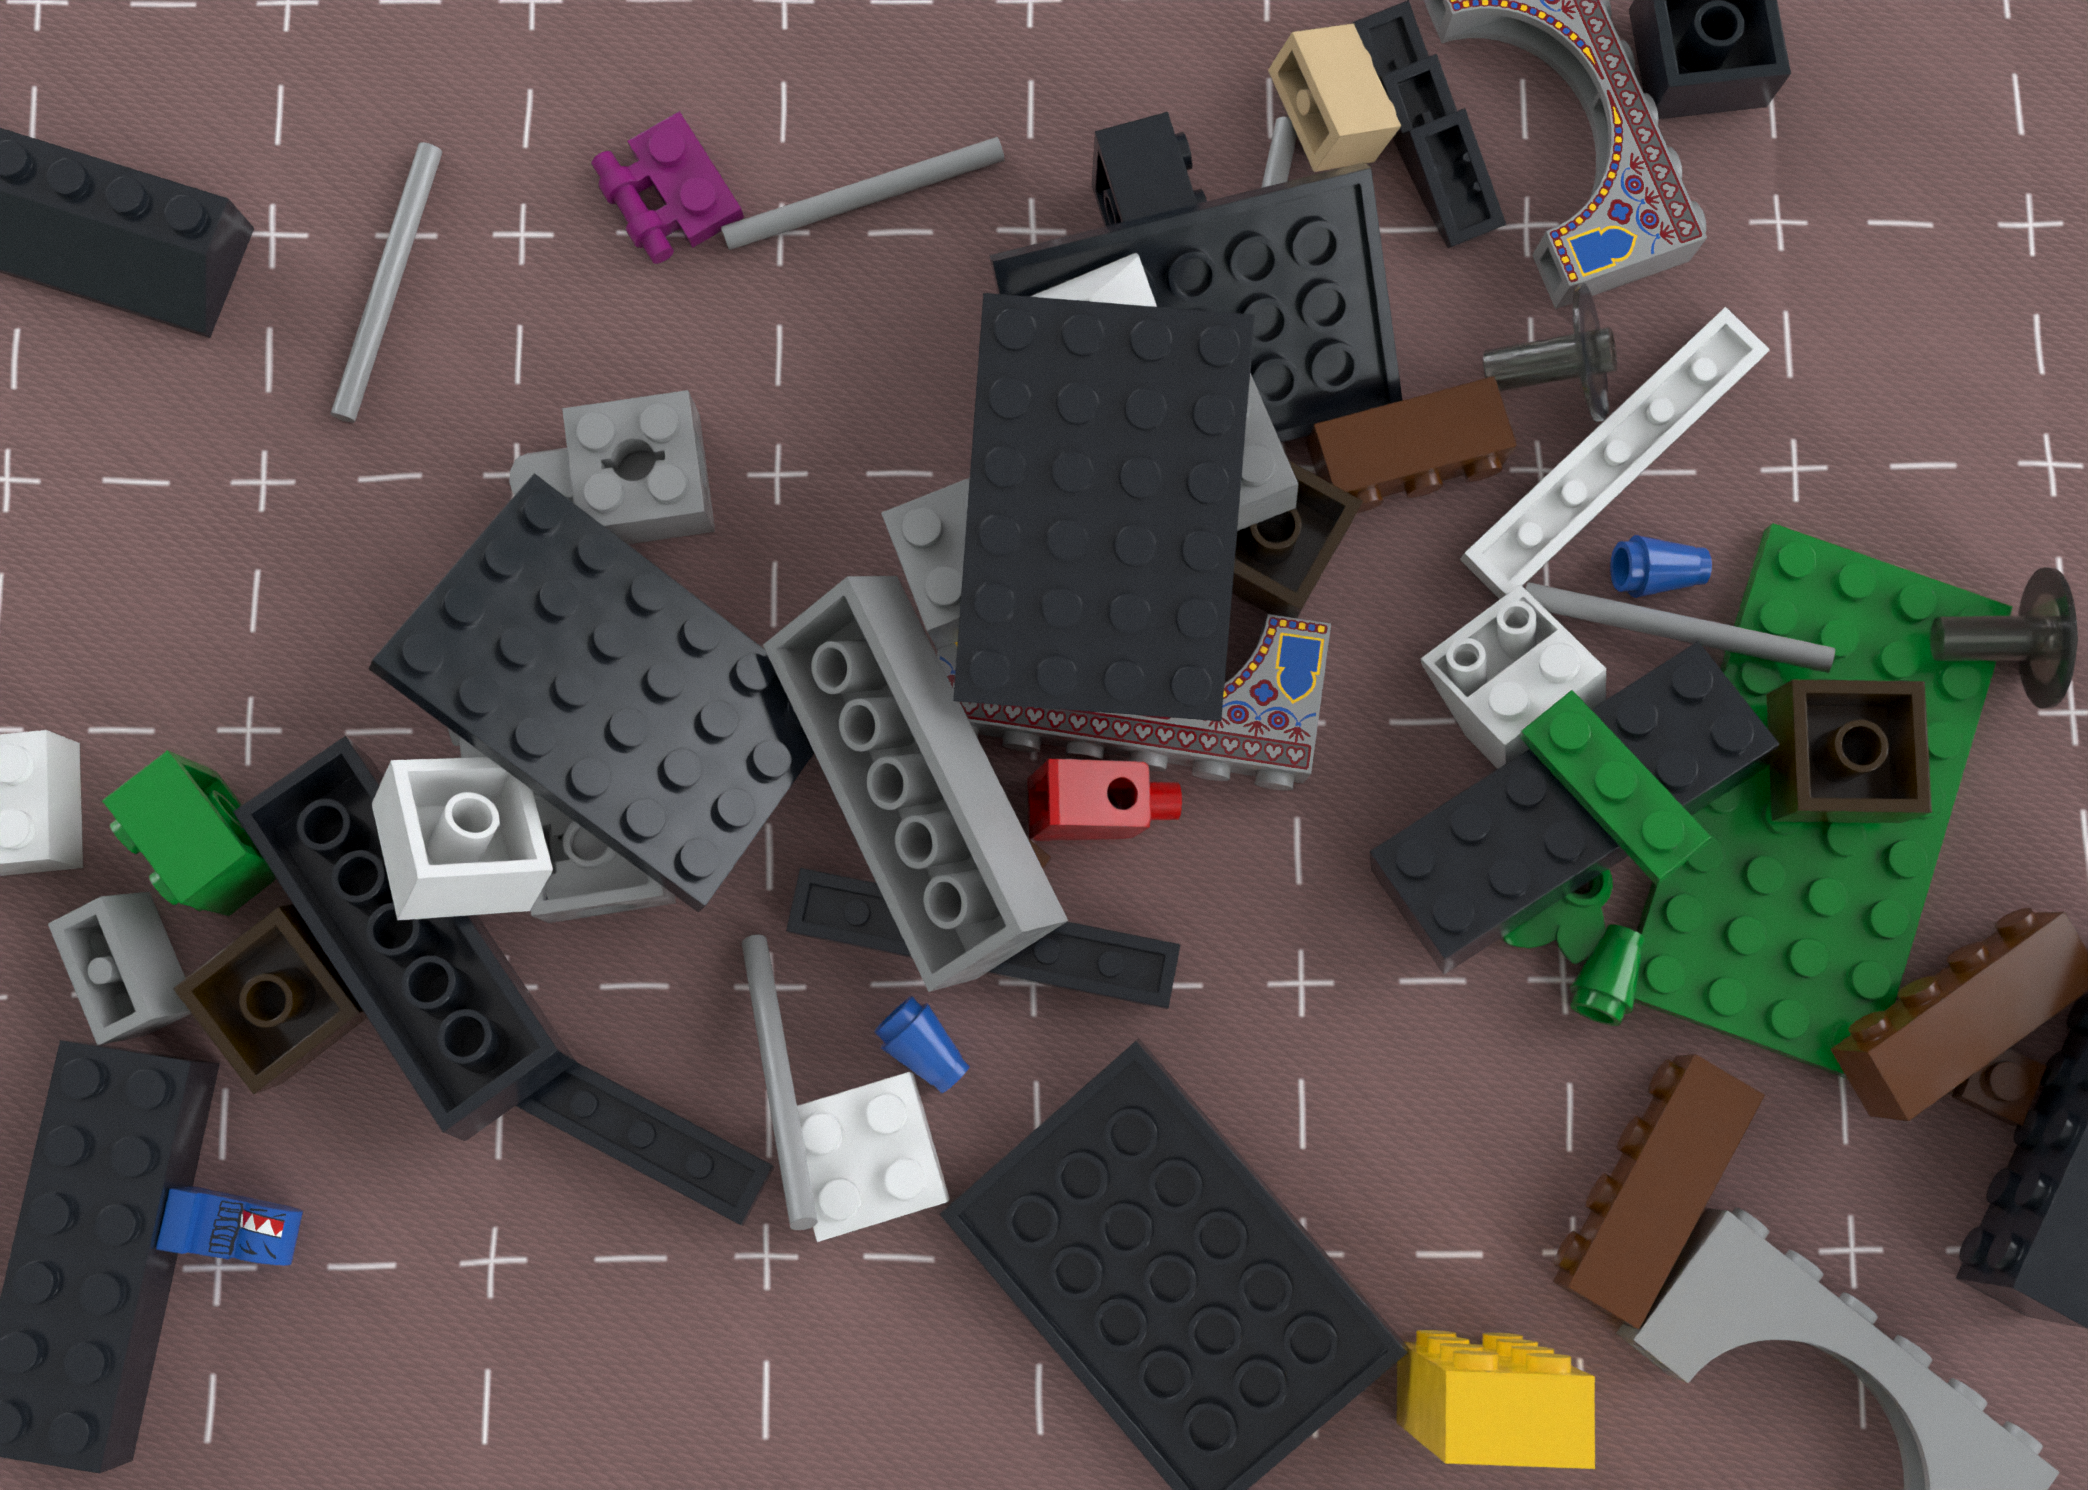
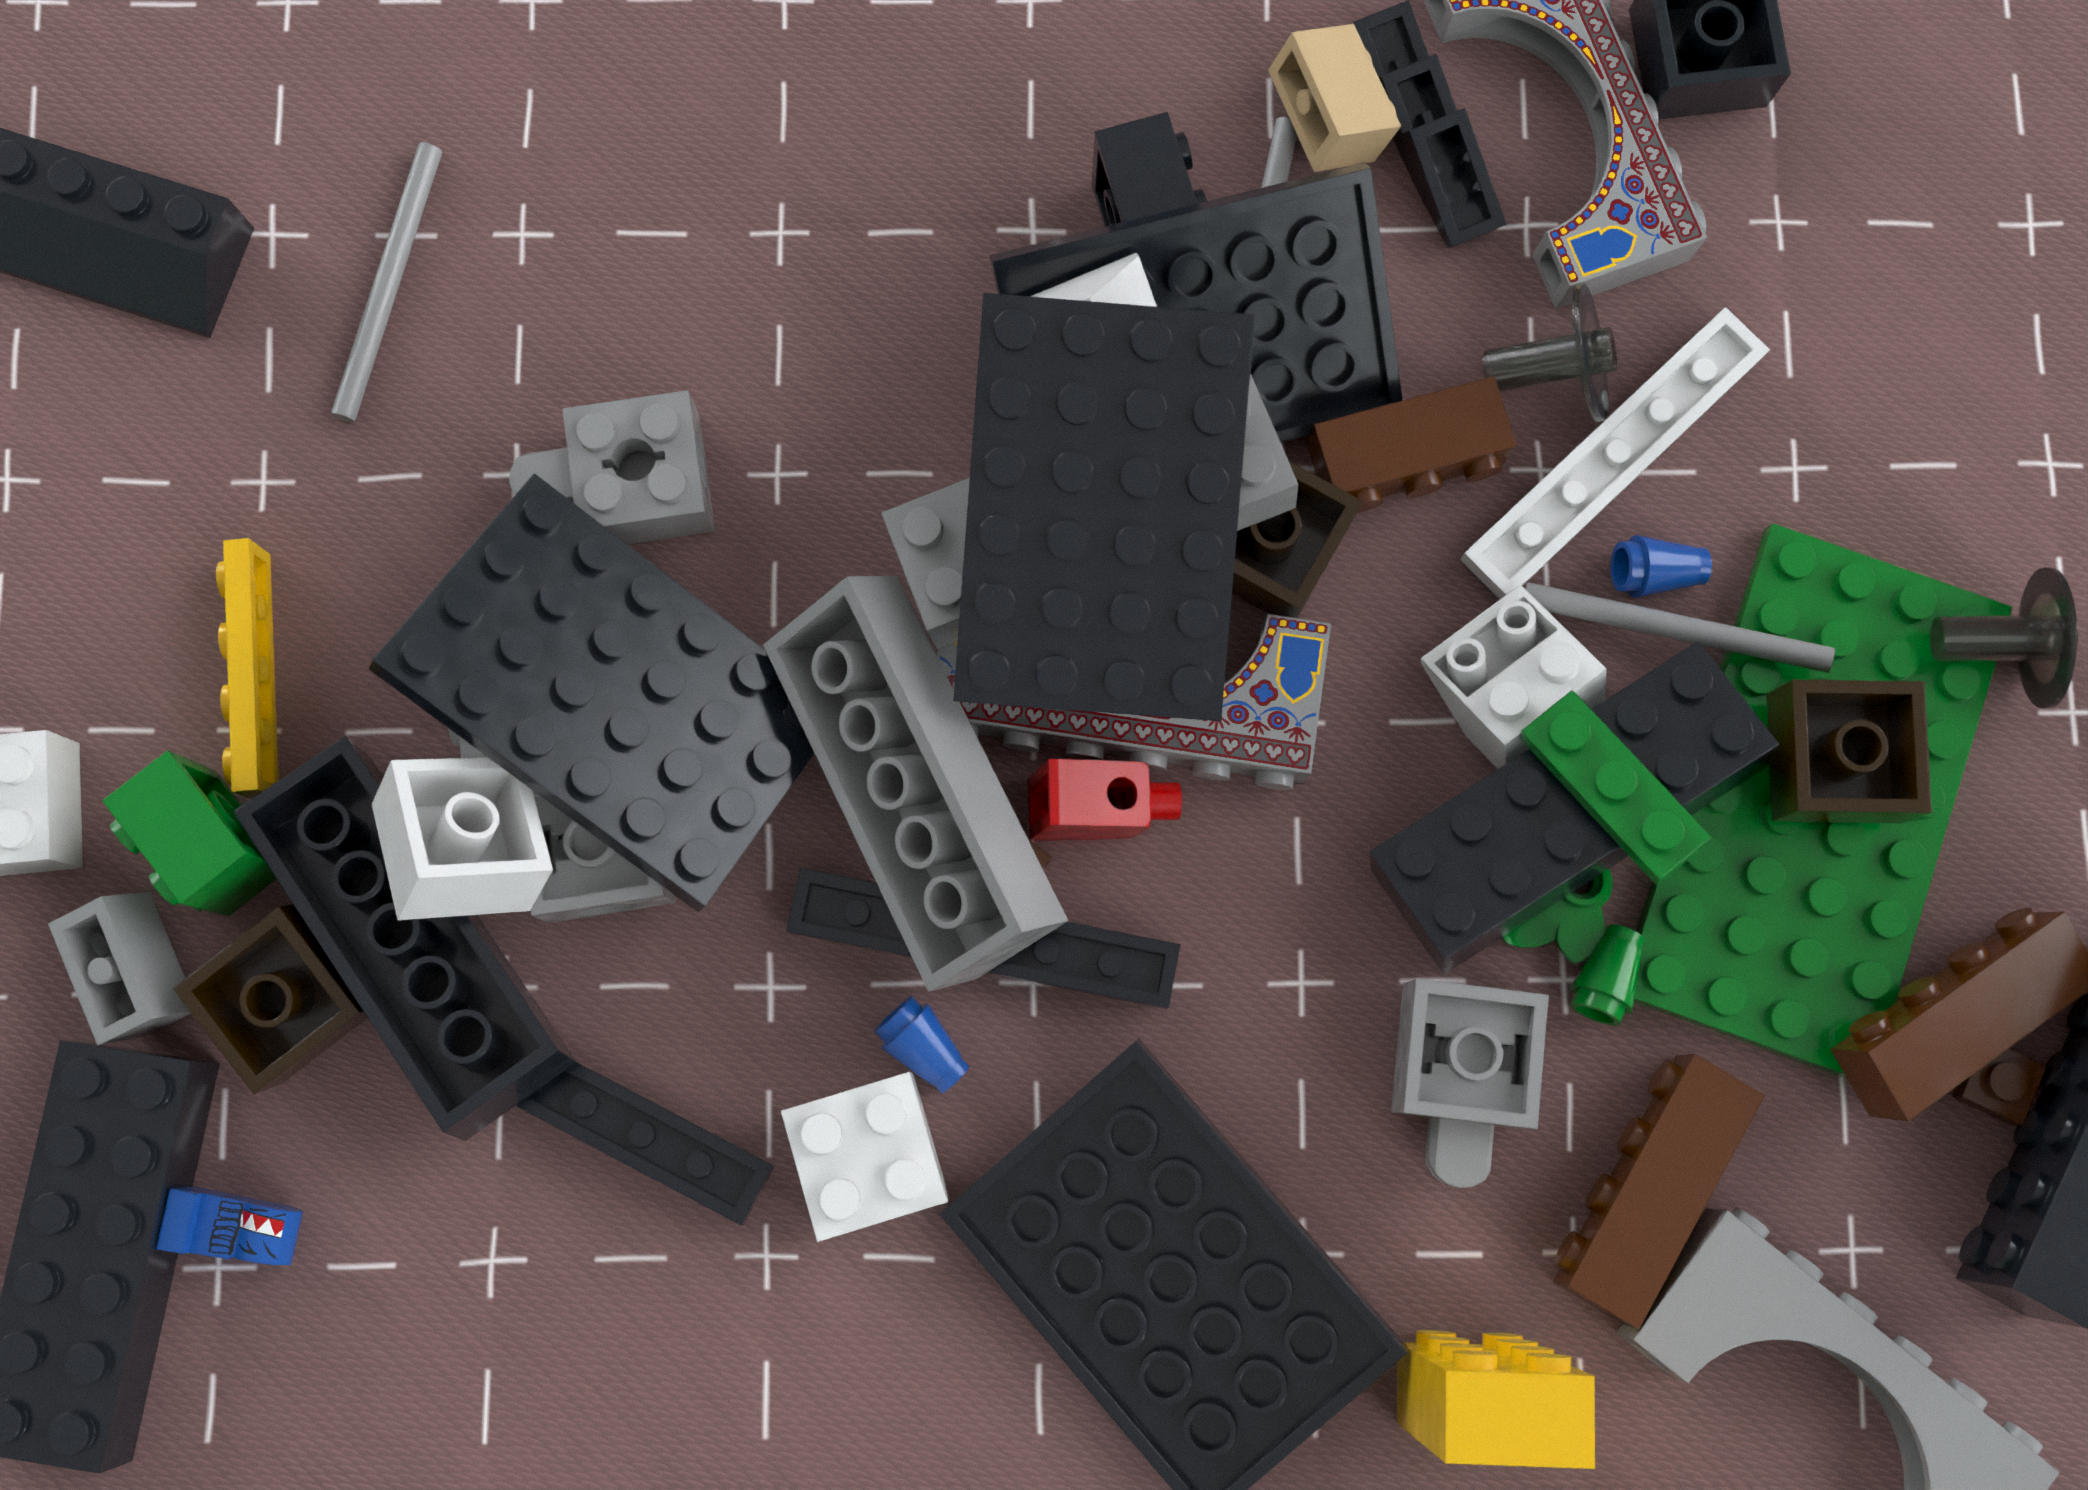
(248, 647): none -> yellow plate
(684, 179): magenta plate -> none
(779, 1084): light grey axle -> none
(863, 193): light grey axle -> none
(1468, 1065): none -> light grey brick

